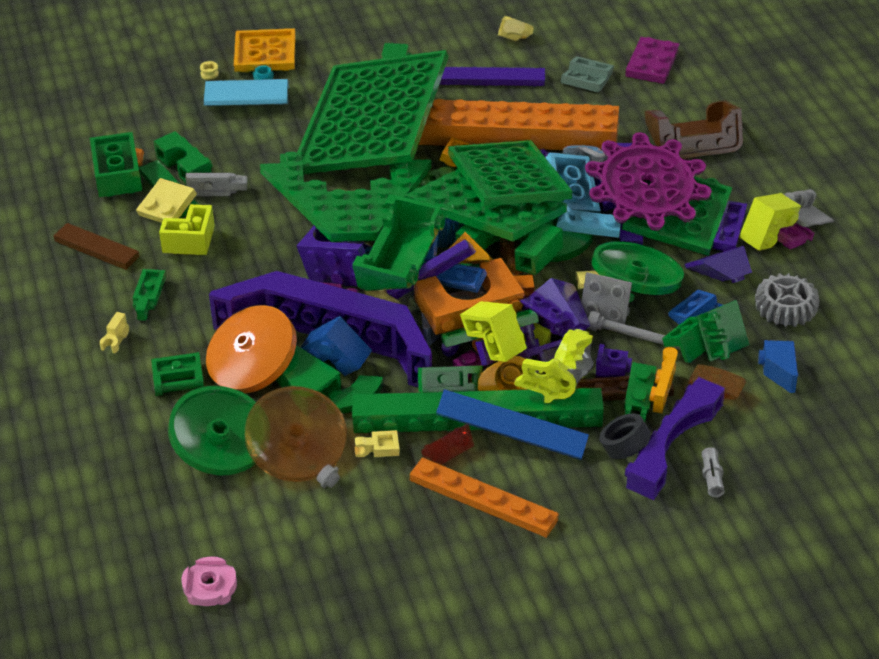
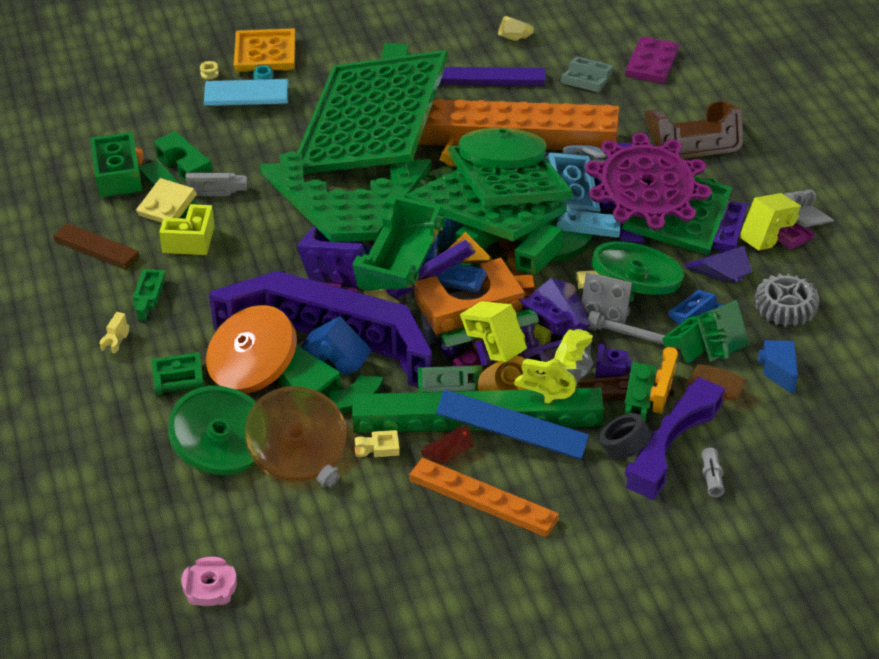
(502, 147): none -> green dish

